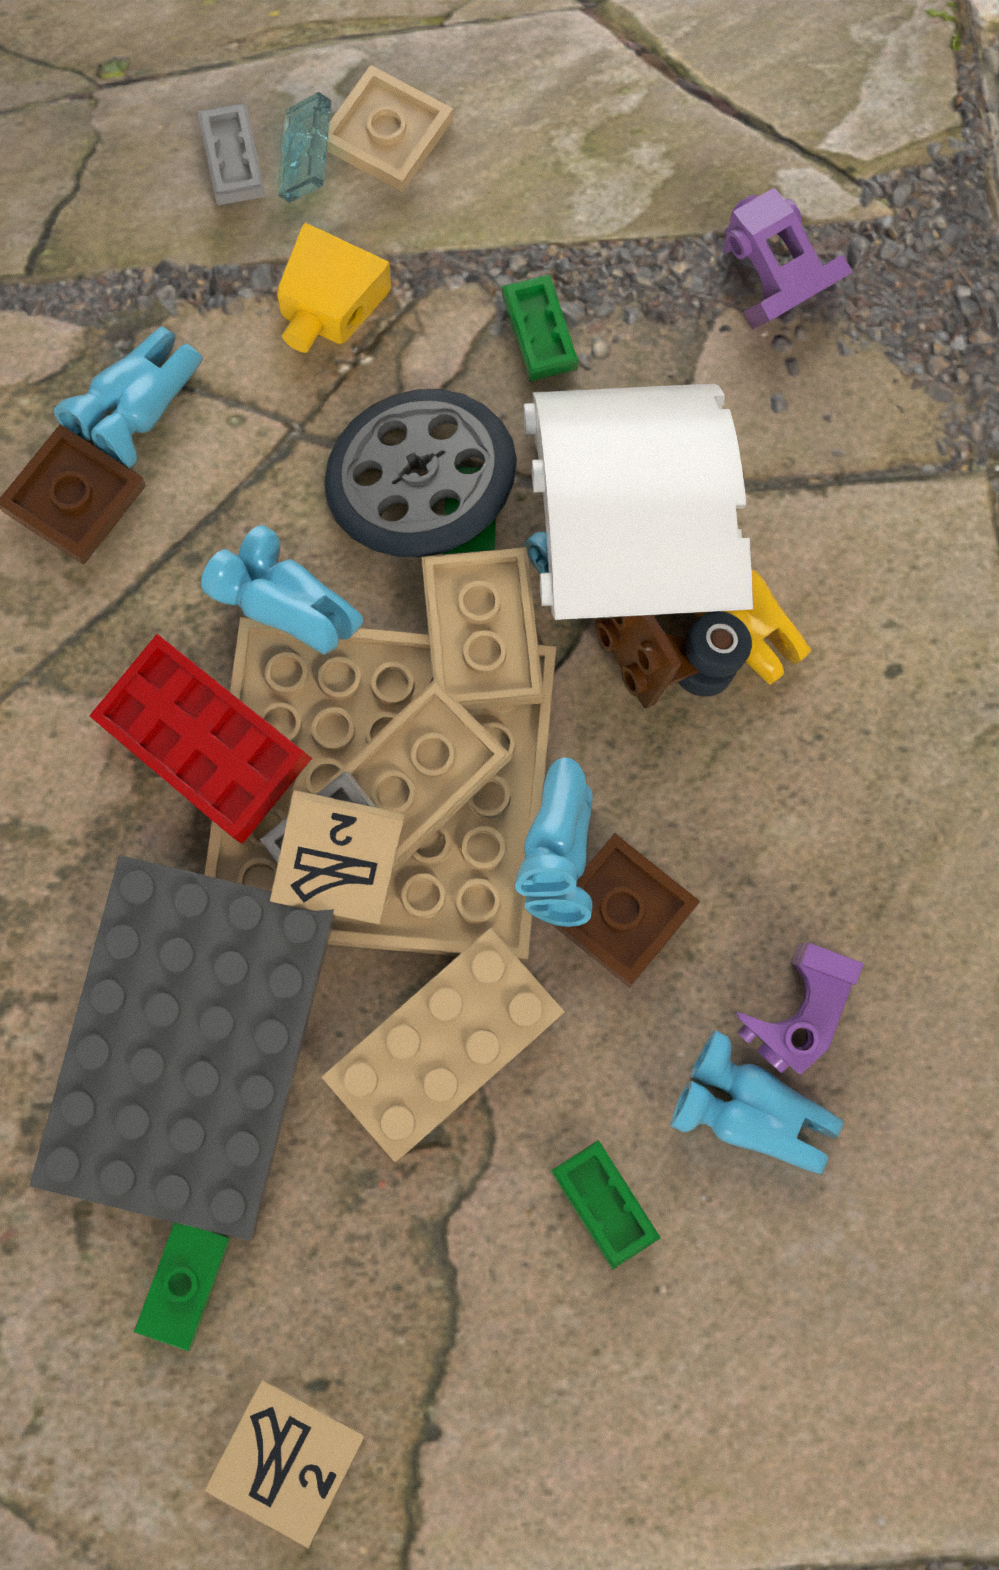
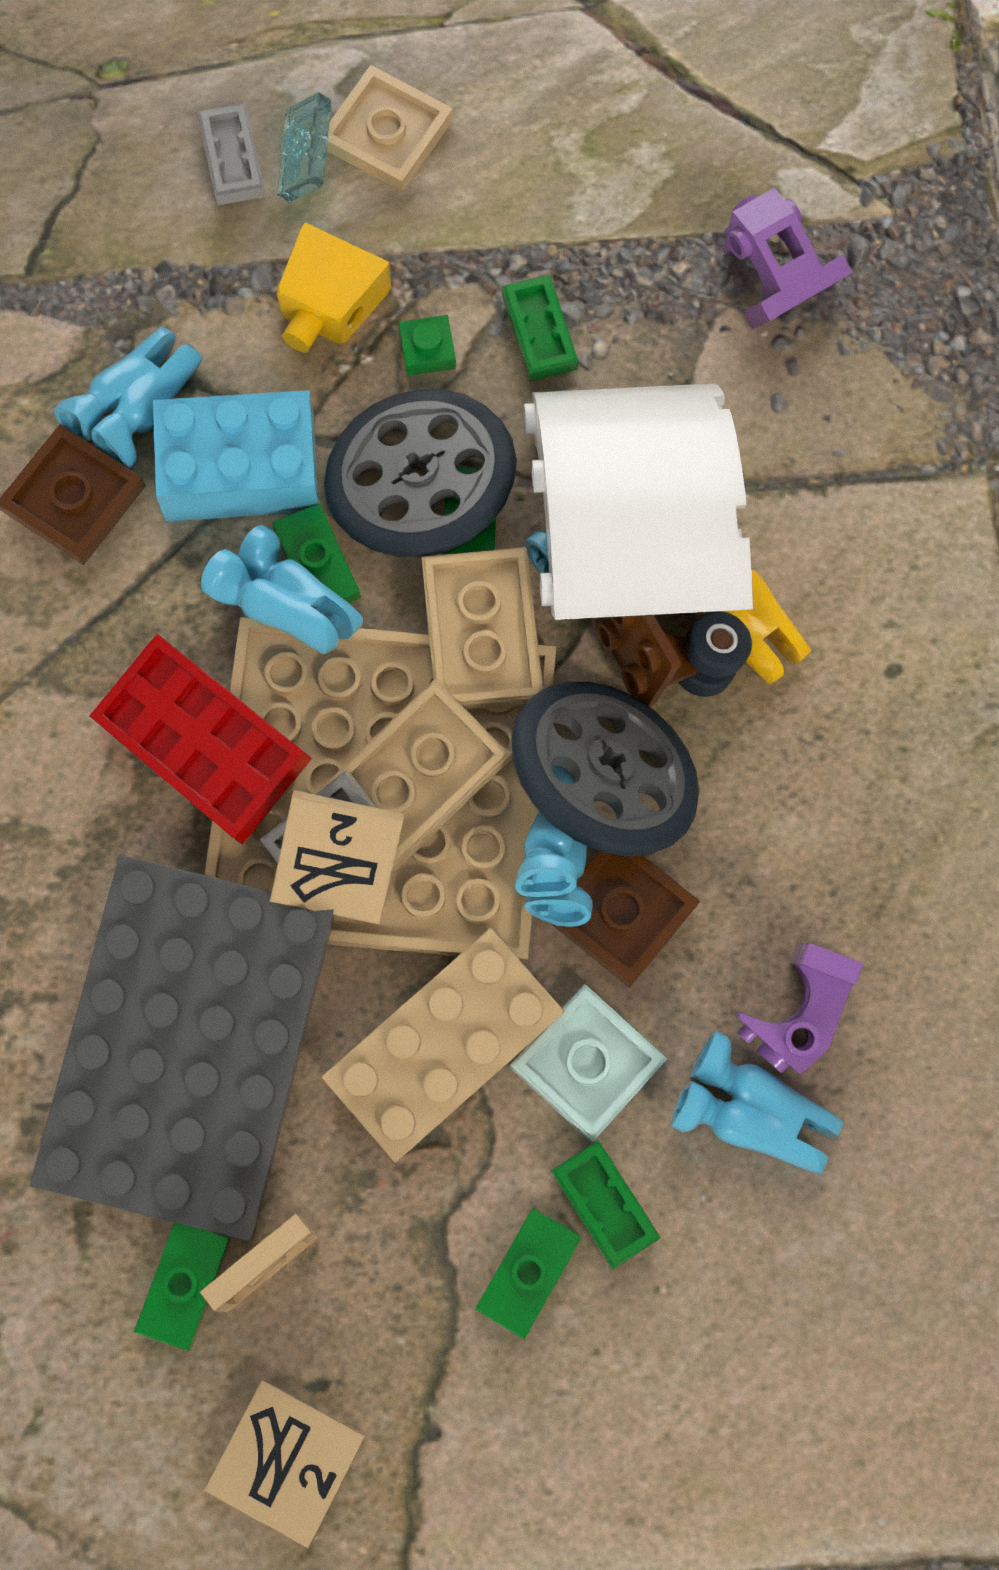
(235, 455): none -> medium azure brick
(259, 1264): none -> tan tile
(311, 543): none -> green plate
(427, 345): none -> green plate
(528, 1273): none -> green plate
(588, 1063): none -> light aqua tile
(605, 768): none -> wedge

